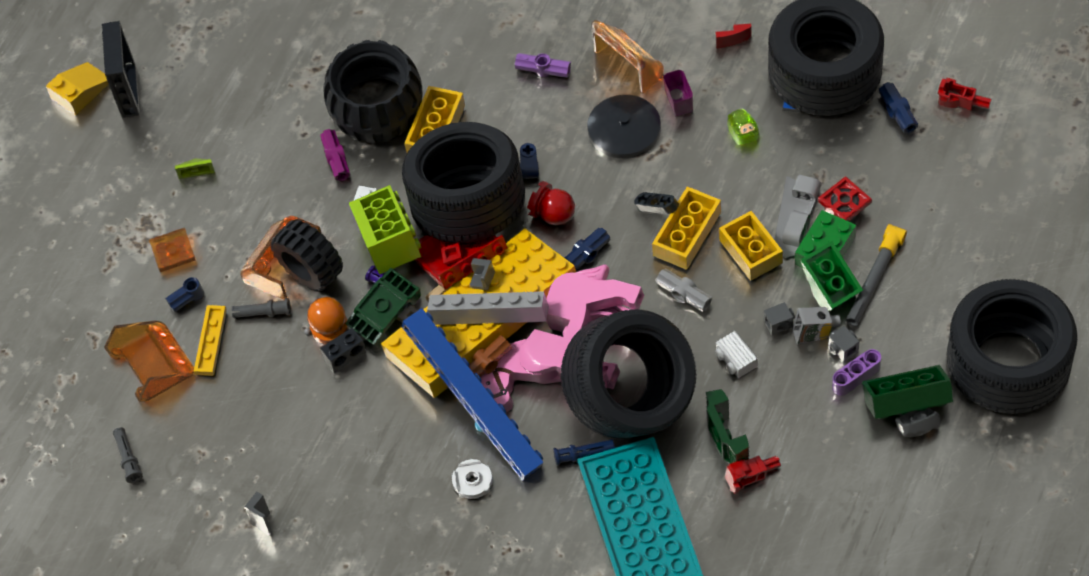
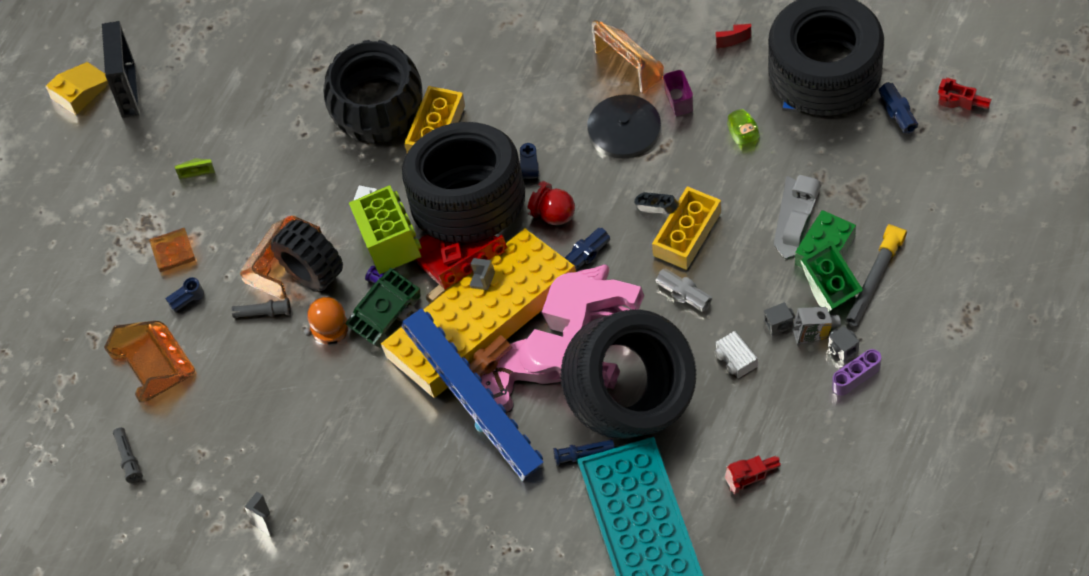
(210, 340): yellow plate -> none
(335, 155): magenta piece -> none
(343, 350): black brick -> none
(475, 489): white plate -> none
(488, 308): light grey brick -> none
(543, 65): medium lavender piece -> none
(717, 412): dark green plate -> none
(750, 245): yellow brick -> none
(846, 199): red piece -> none
(907, 392): dark green brick -> none
(918, 422): dark grey piece -> none
(1017, 309): black tyre -> none

